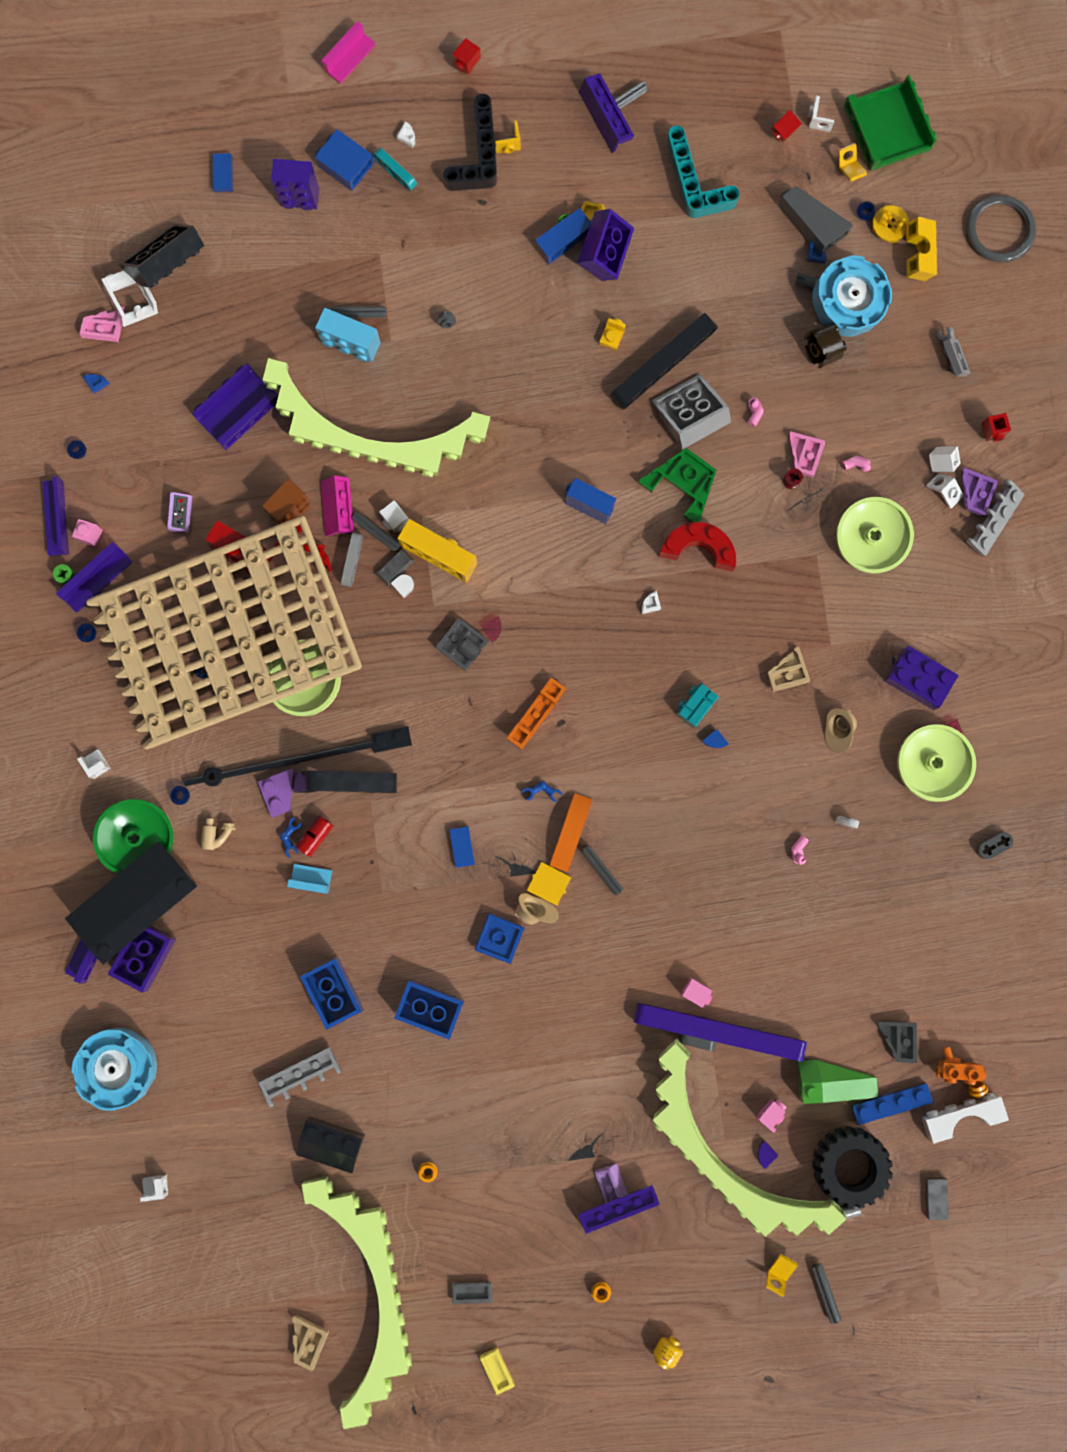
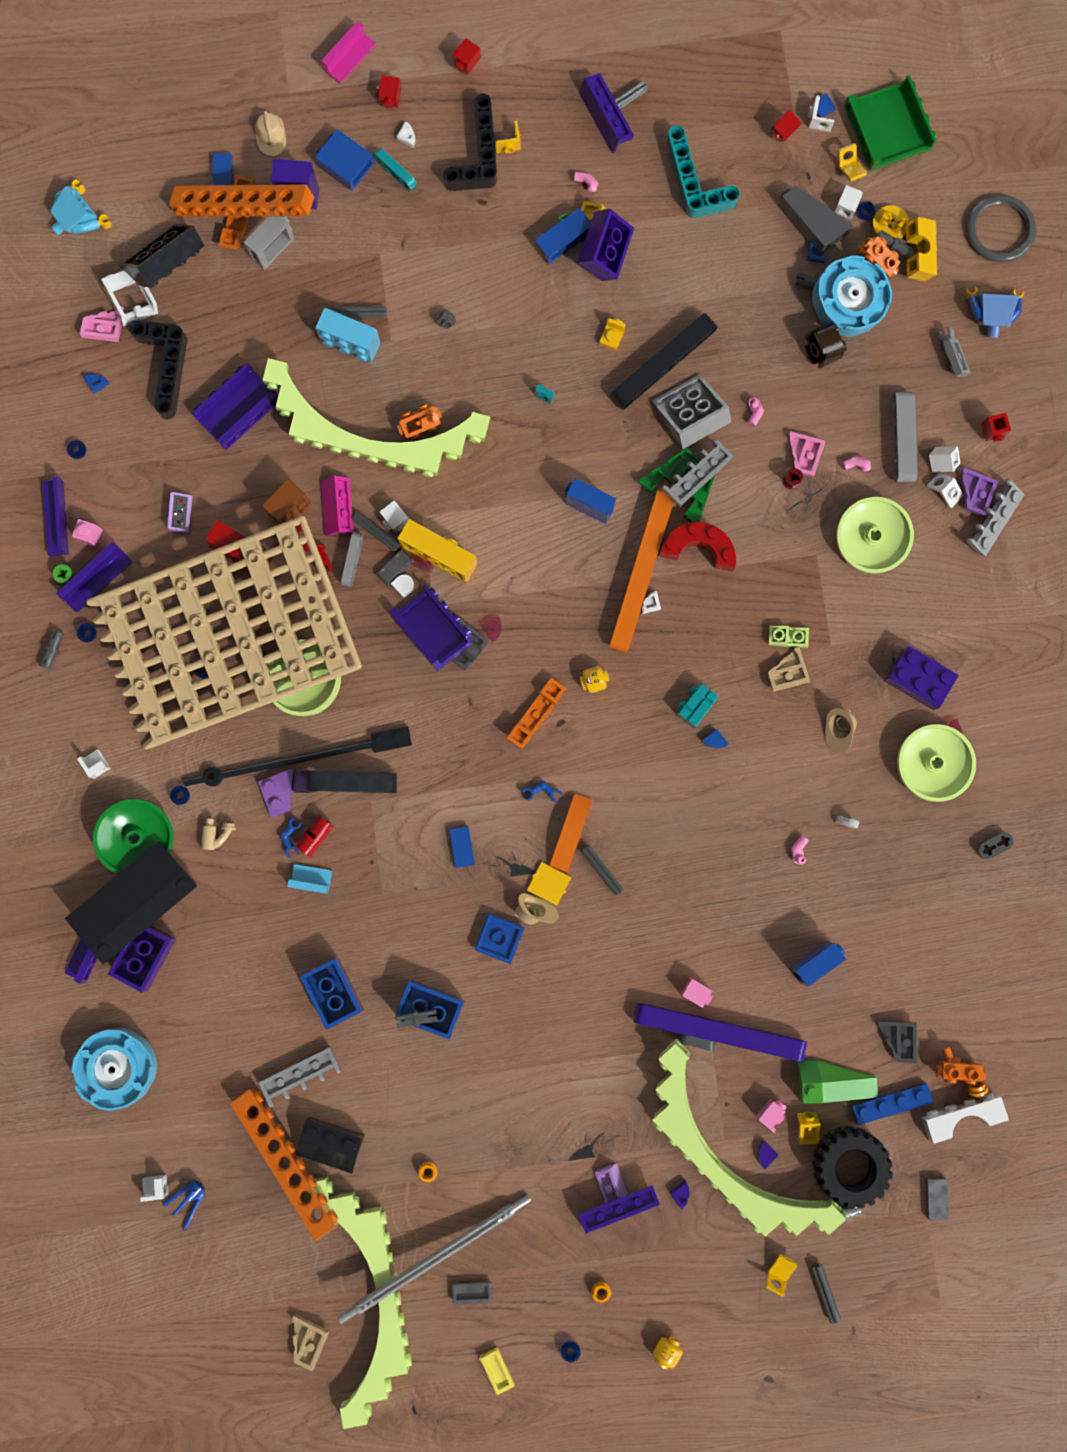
(51, 650): none -> dark grey pin
(74, 213): none -> medium azure torso
(168, 363): none -> black beam
(194, 1191): none -> blue plant
(235, 226): none -> orange slope
(242, 200): none -> orange brick
(269, 240): none -> light grey window
(270, 134): none -> tan piece
(295, 1193): none -> orange brick
(389, 91): none -> red brick
(416, 1018): none -> dark grey pin
(423, 565): none -> clear pink tile
(424, 419): none -> orange brick
(433, 628): none -> dark purple panel
(433, 1259): none -> light grey axle
(544, 394): none -> teal tile
(570, 1357): none -> clear blue plate
(588, 179): none -> bright pink arm
(594, 679): none -> yellow head
(641, 572): none -> orange beam
(681, 1194): none -> dark purple tile
(698, 474): none -> light grey hinge
(789, 636): none -> yellowish green slope
(808, 1128): none -> yellow bracket
(818, 963): none -> blue brick
(825, 106): none -> blue tile
(848, 202): none -> white panel
(876, 251): none -> orange brick
(896, 245): none -> dark grey pin
(904, 437): none -> light grey beam
(994, 309): none -> medium blue torso

